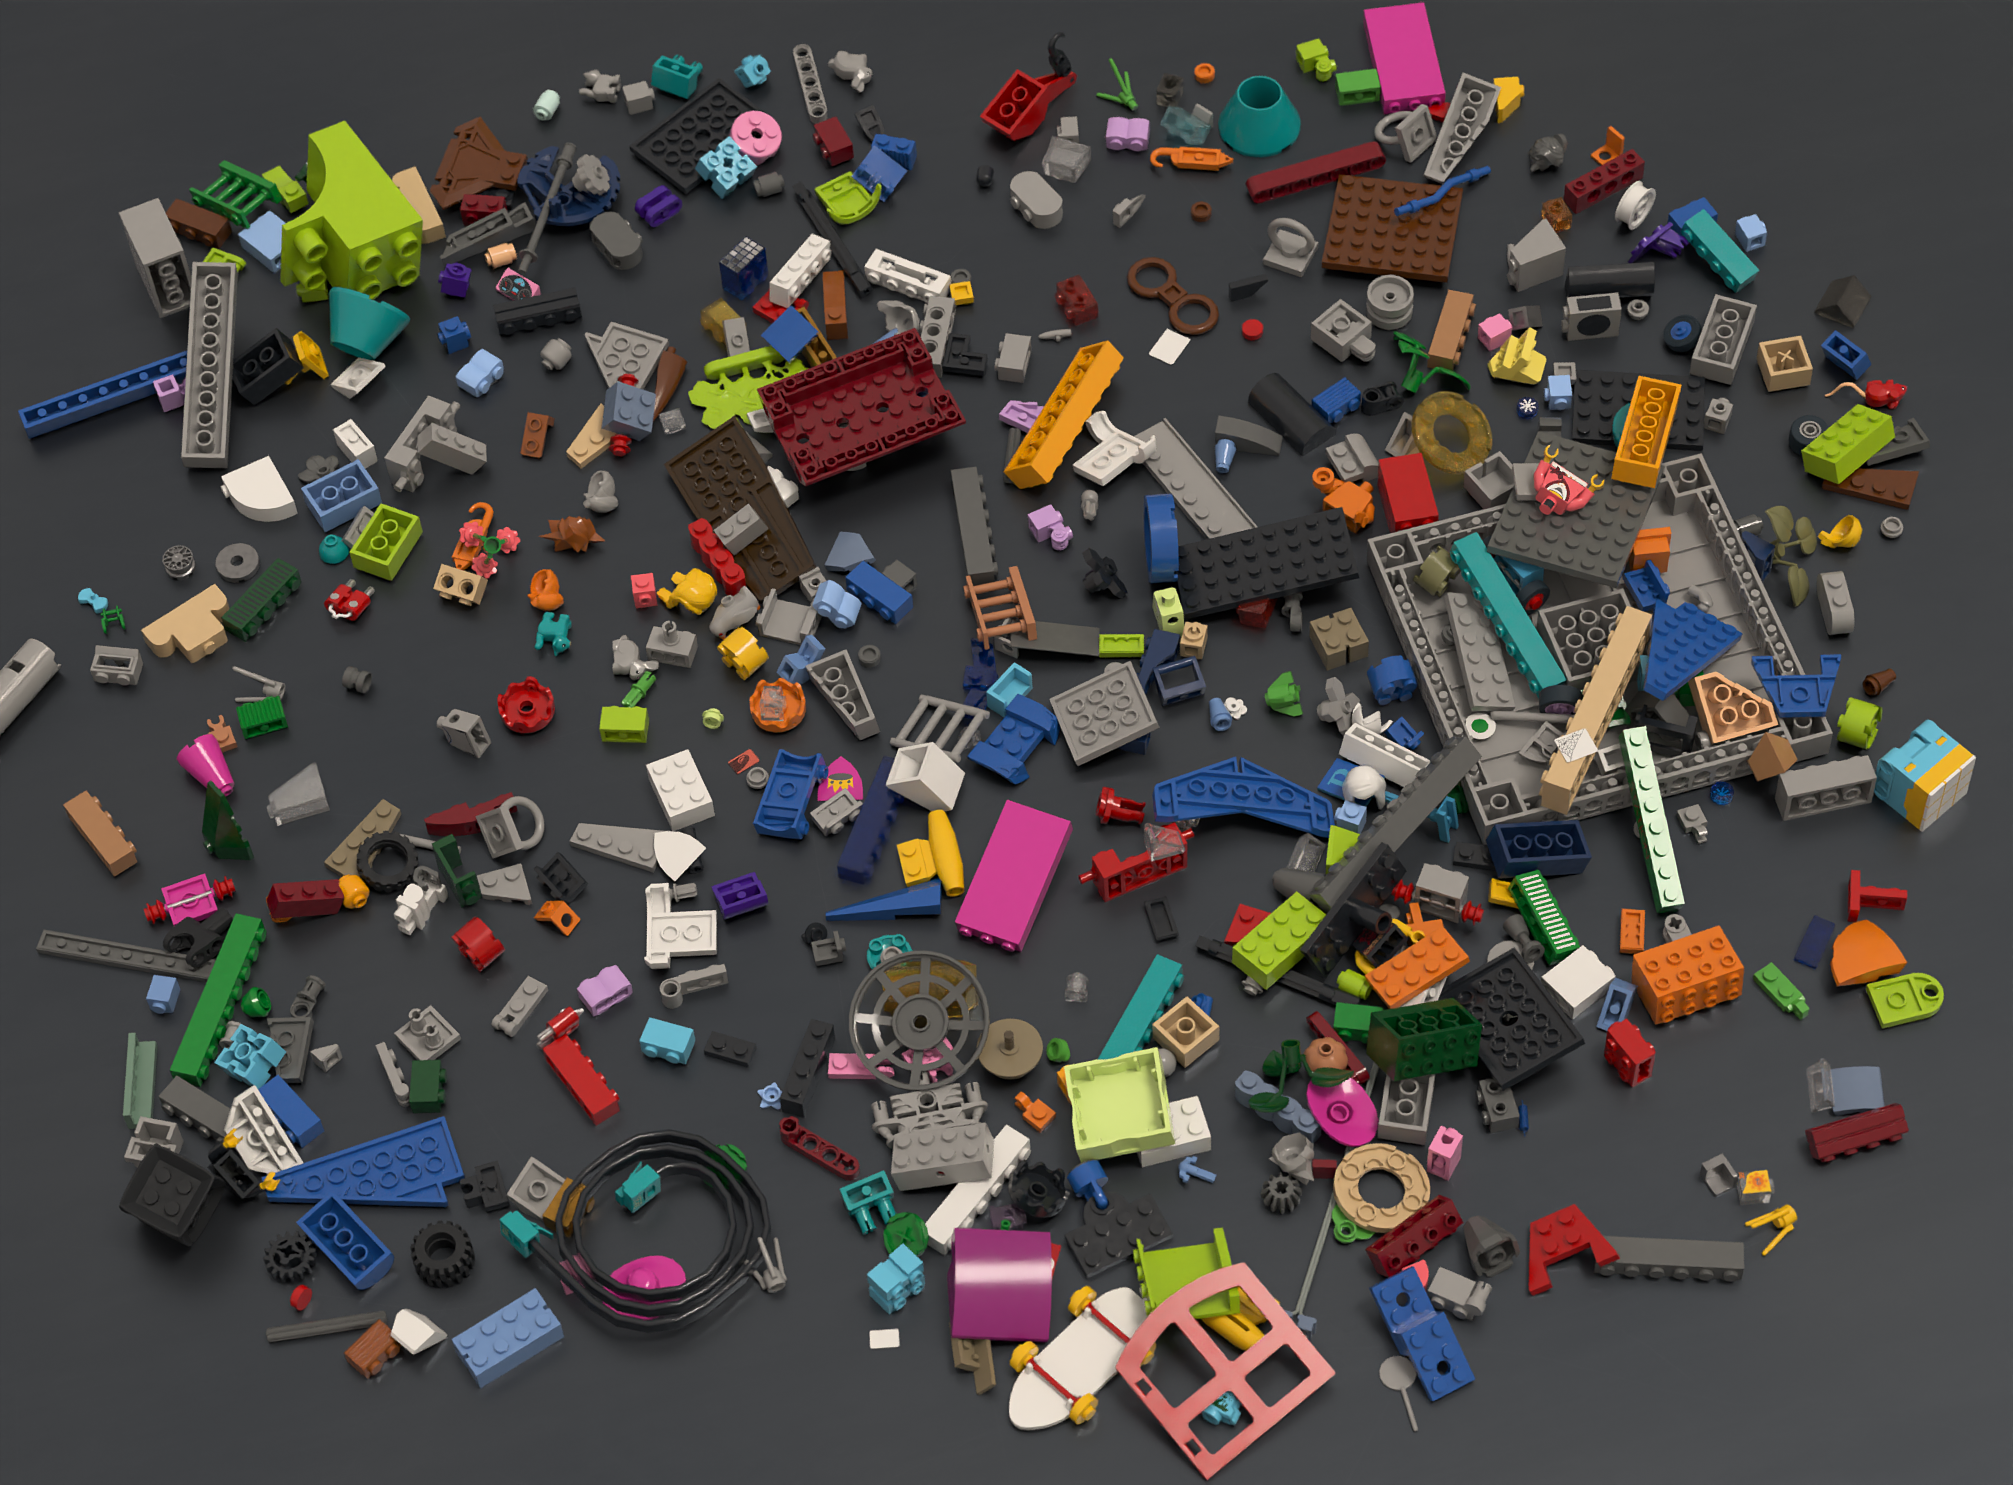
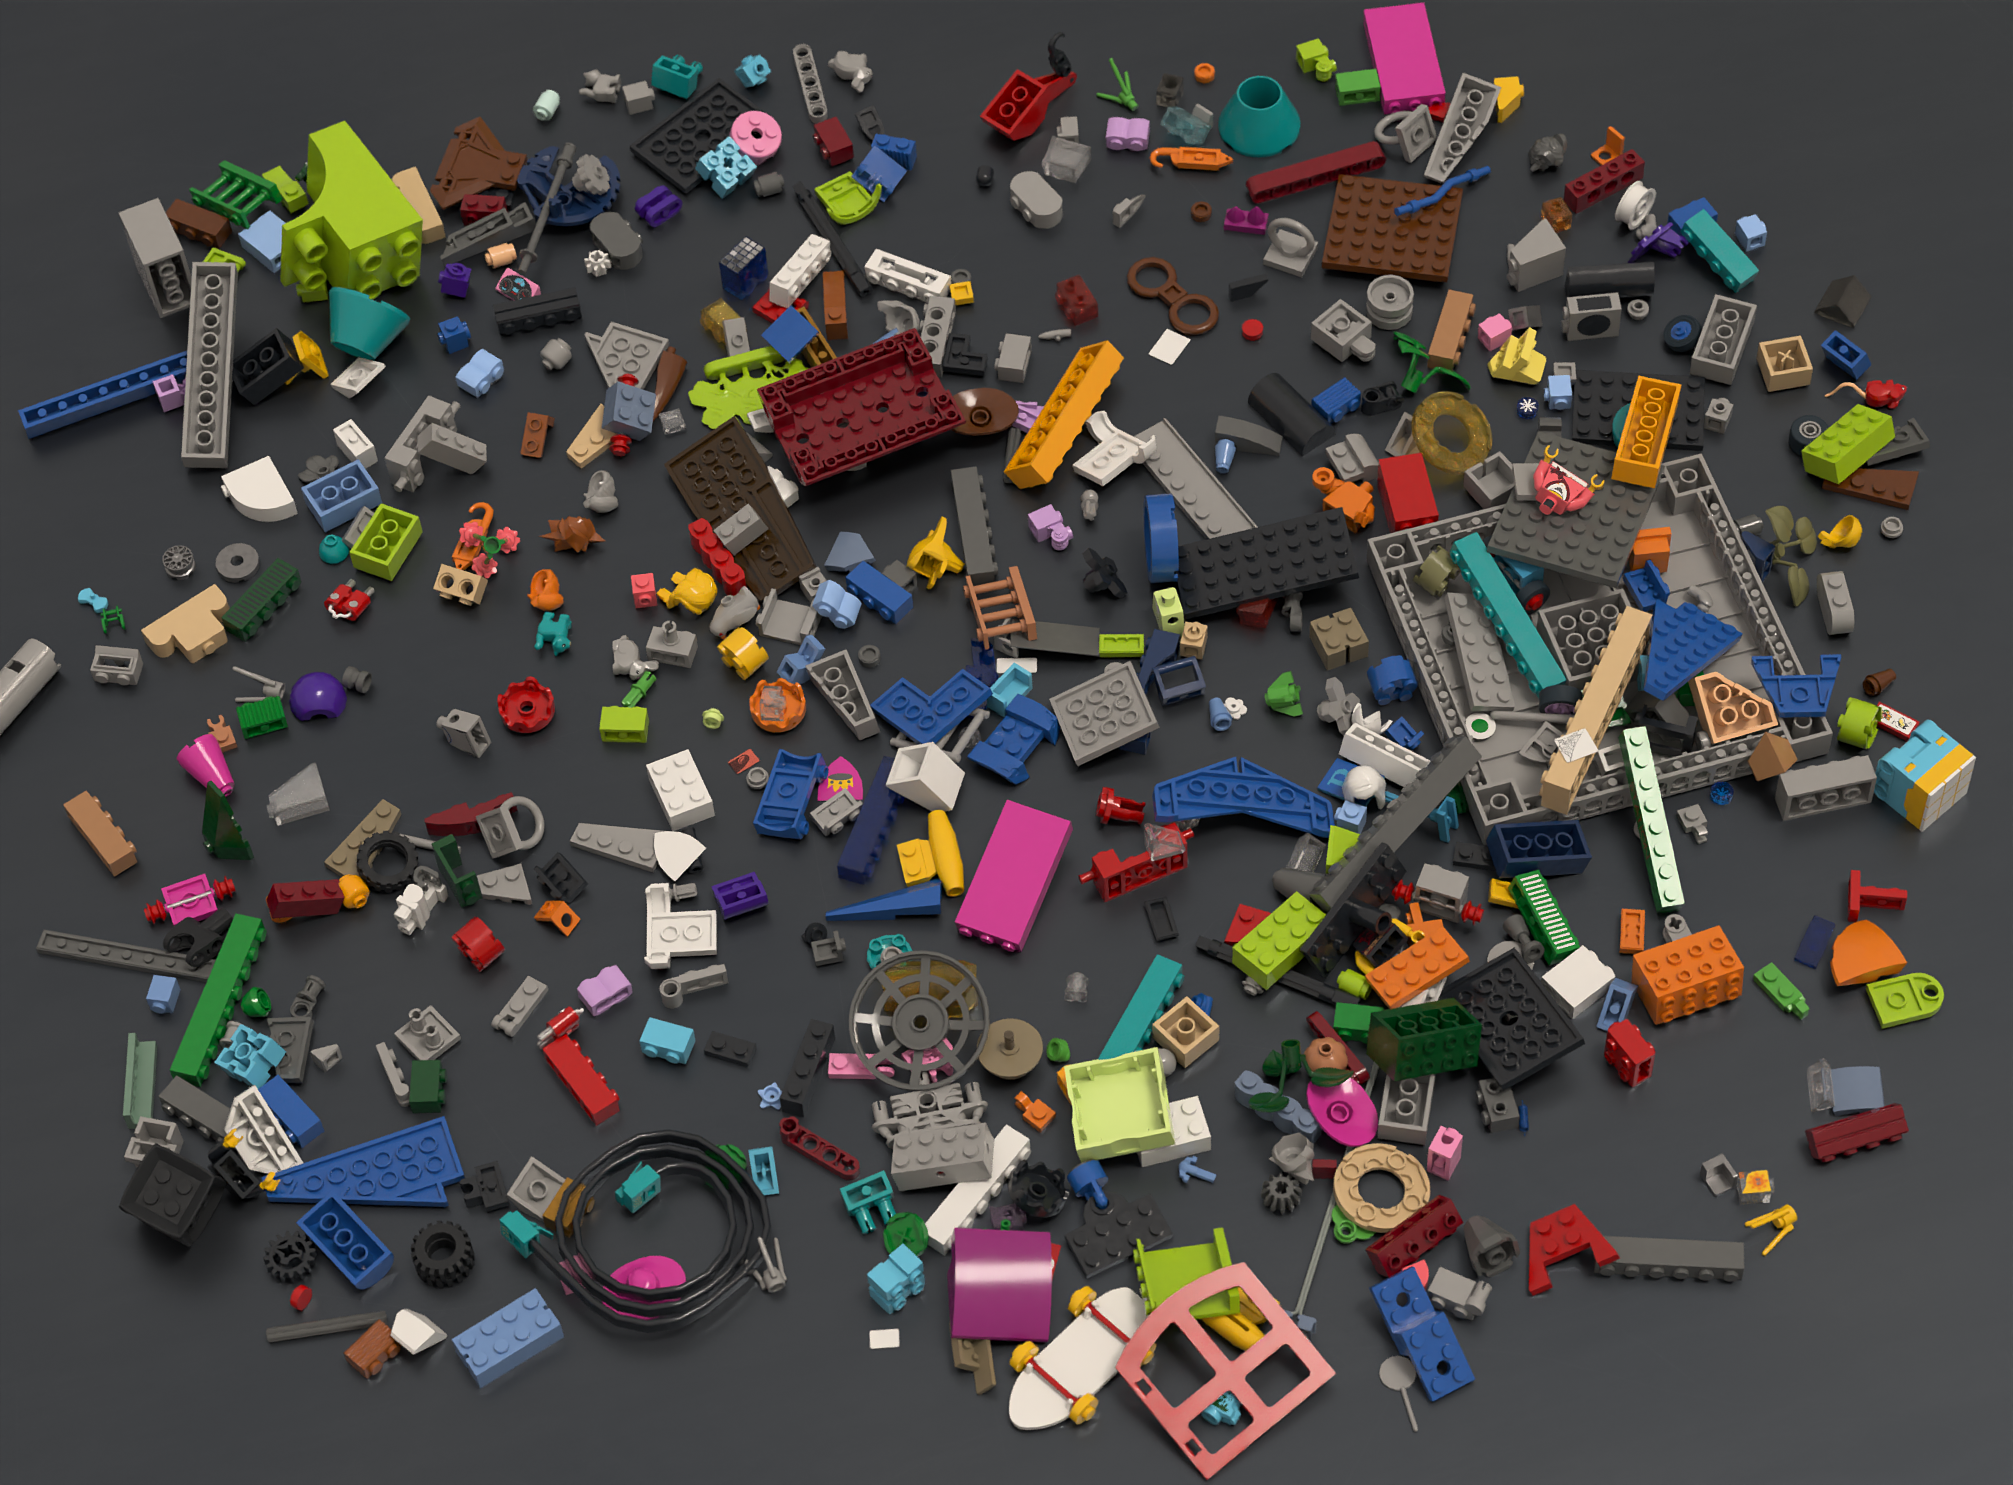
(316, 695): none -> dark purple cylinder
(597, 263): none -> white gear
(764, 1170): none -> medium azure slope
(932, 717): none -> blue plate
(933, 556): none -> yellow piece
(985, 411): none -> reddish brown hat
(1029, 664): none -> white sticker
(1246, 221): none -> magenta tile
(1648, 228): none -> light grey arm
(1896, 722): none -> tile

